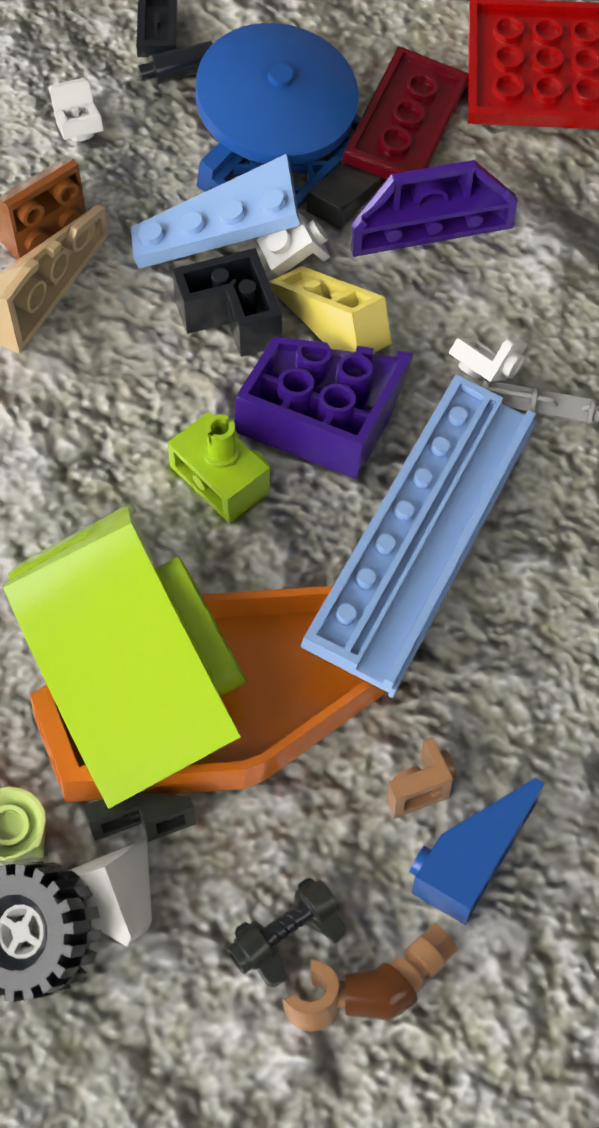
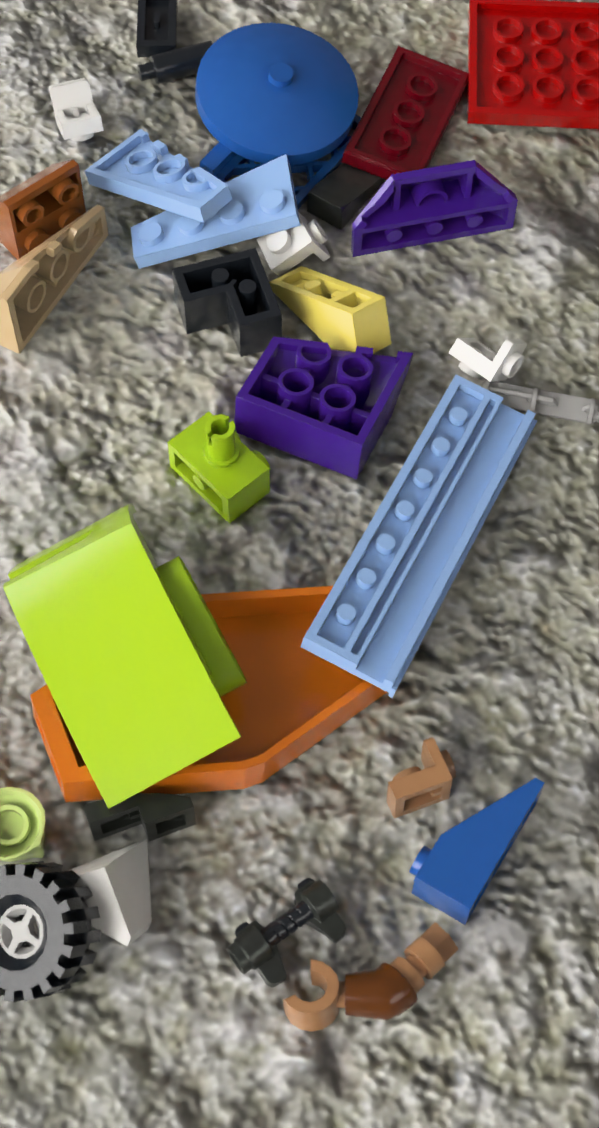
(158, 178): none -> light blue wing

